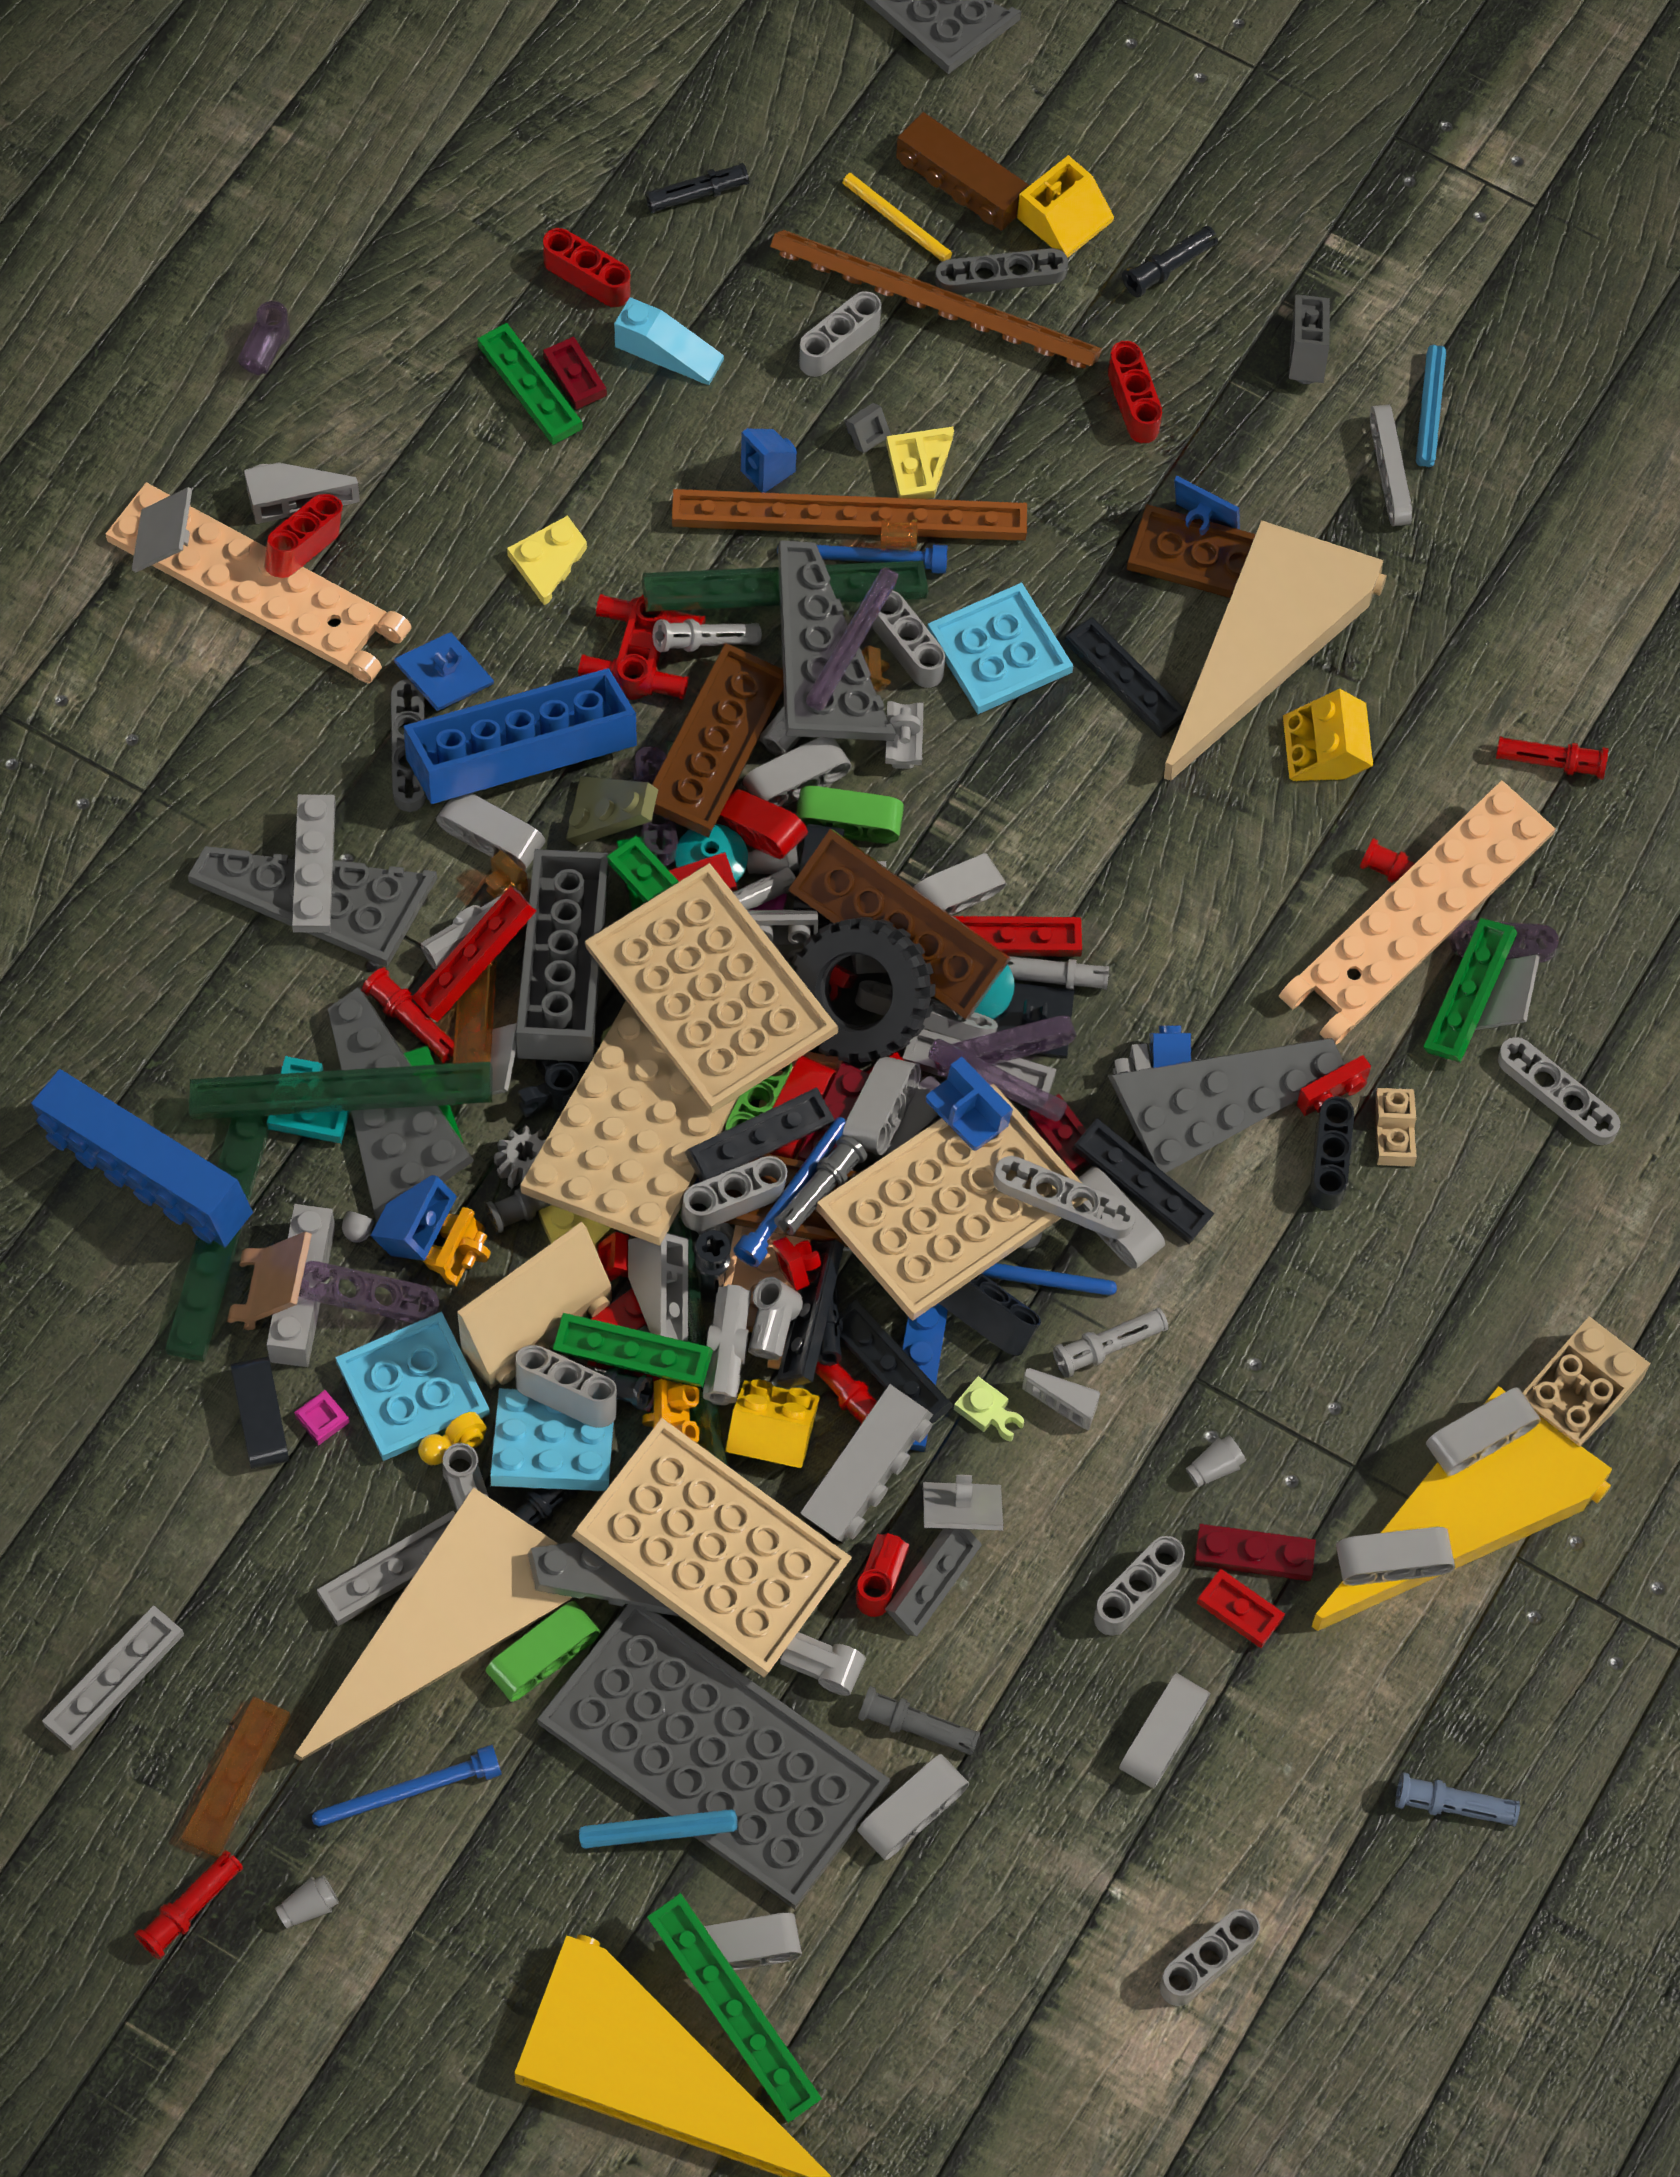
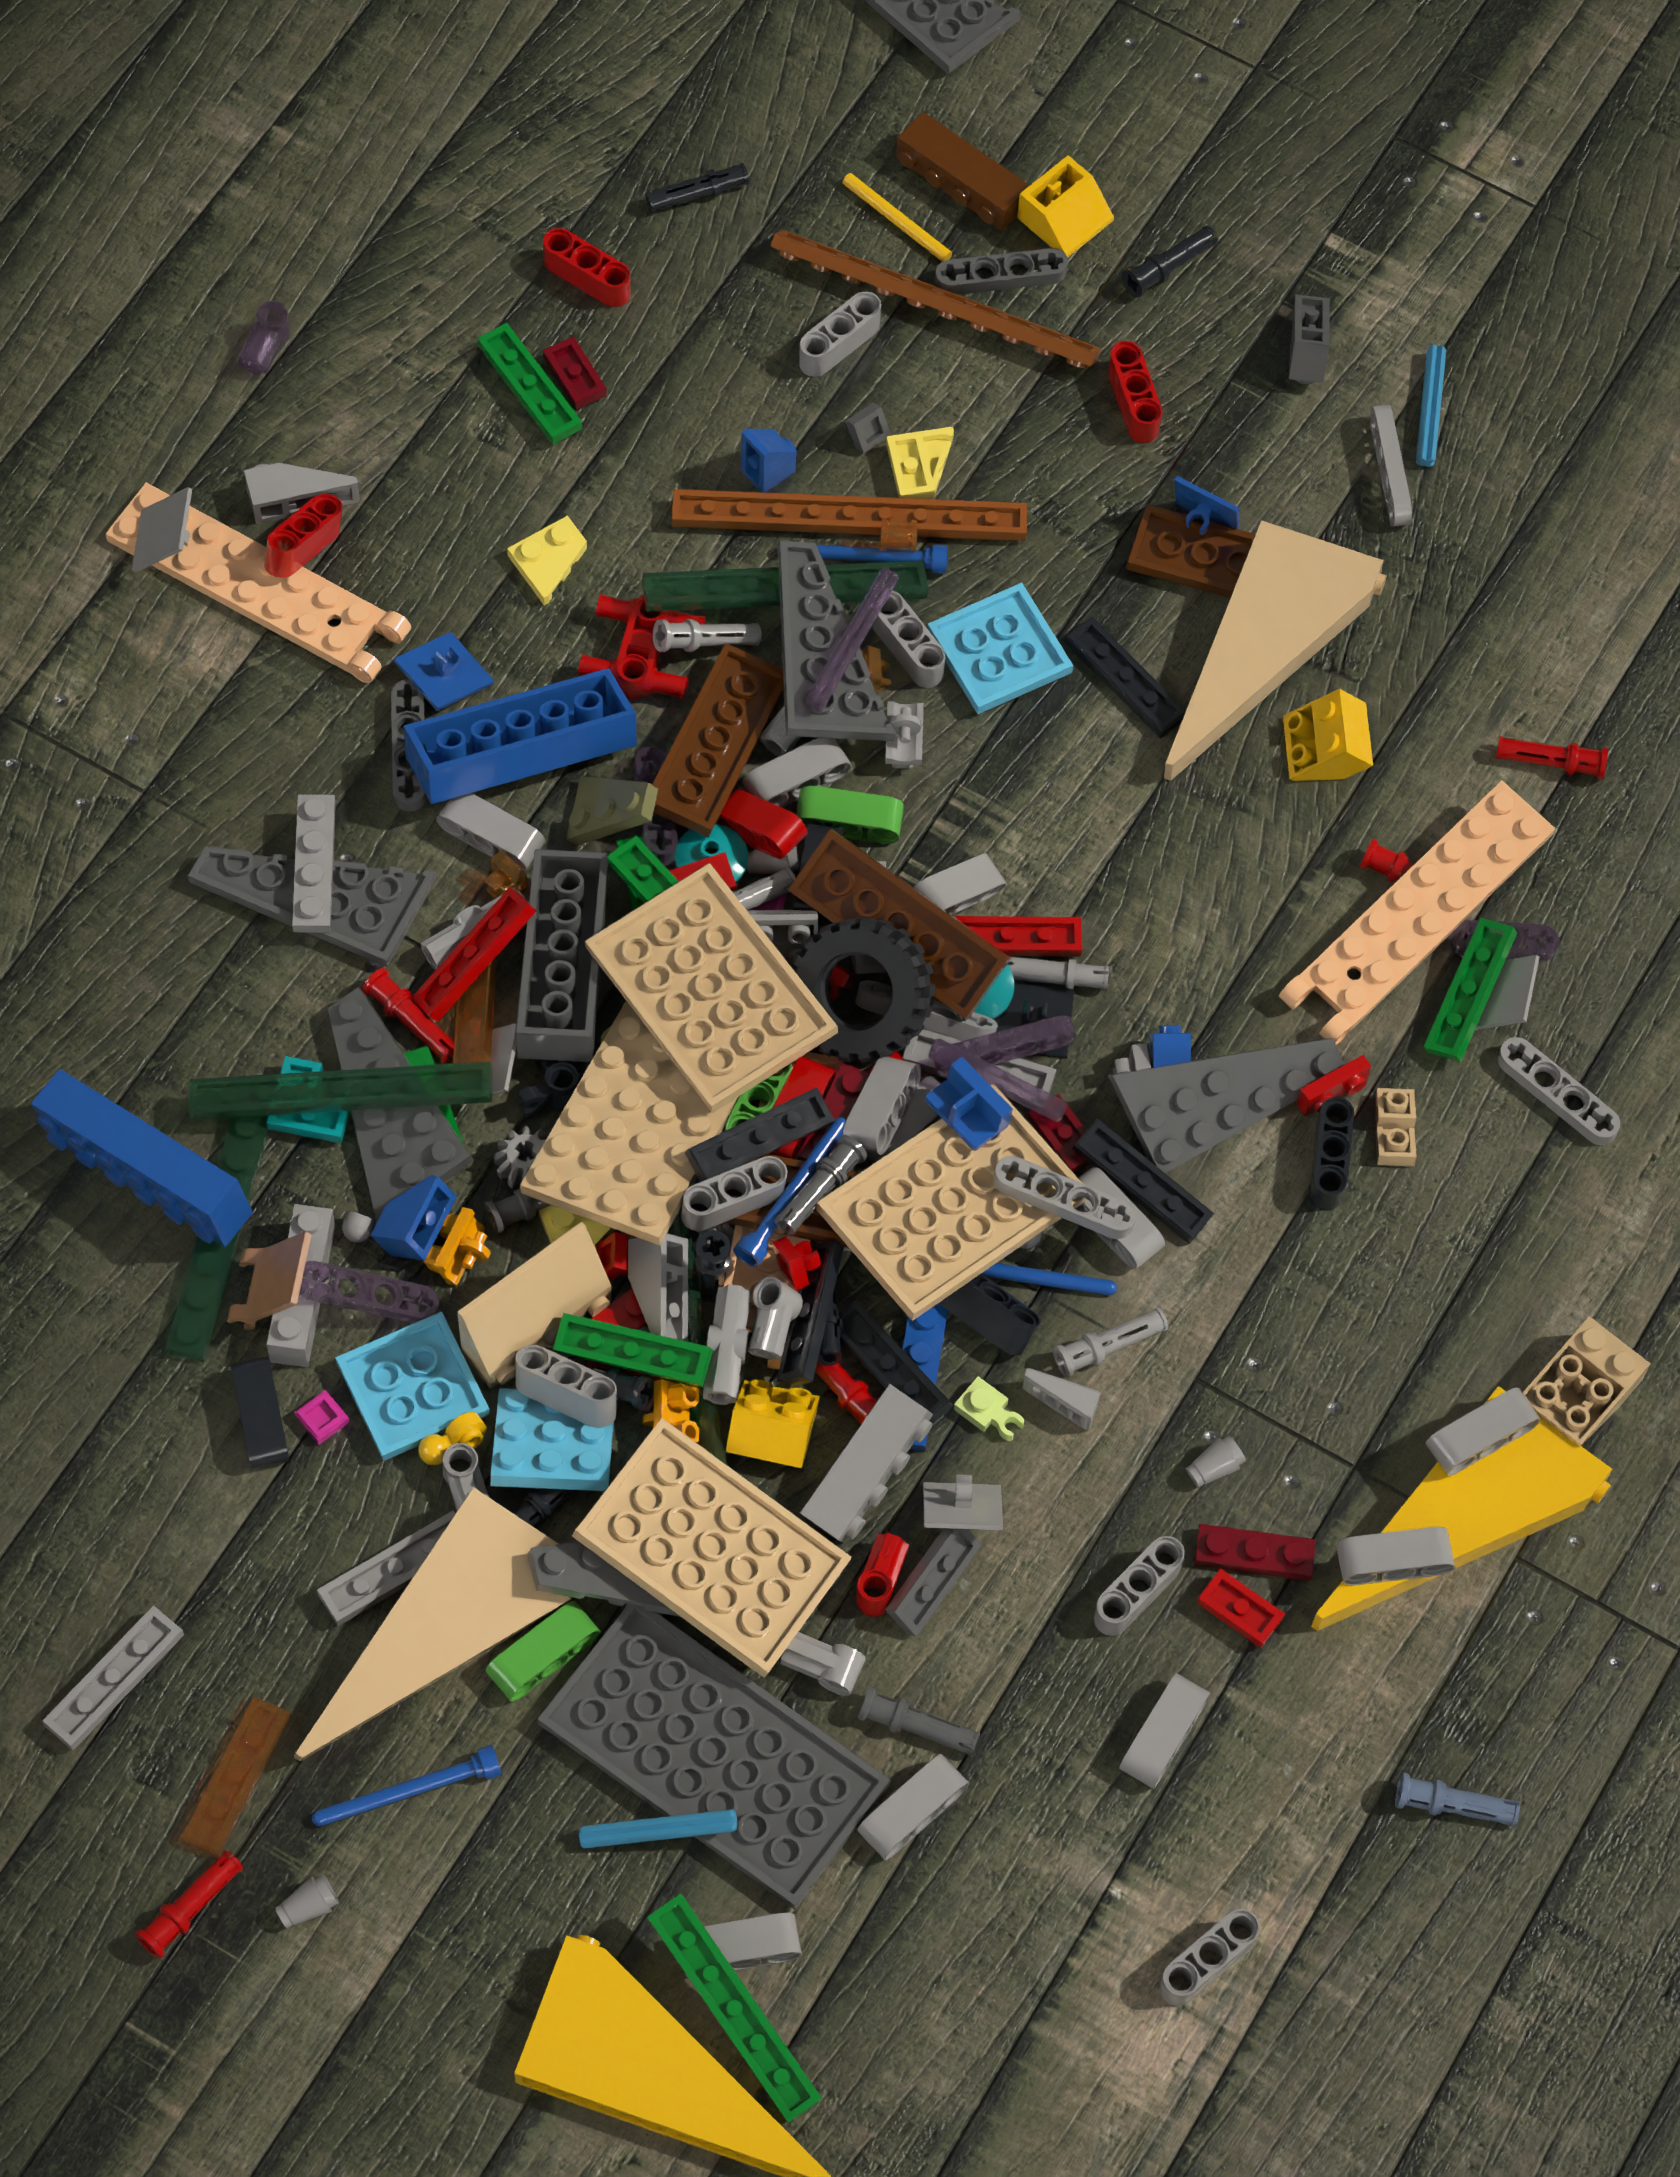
(664, 341): medium azure slope -> none

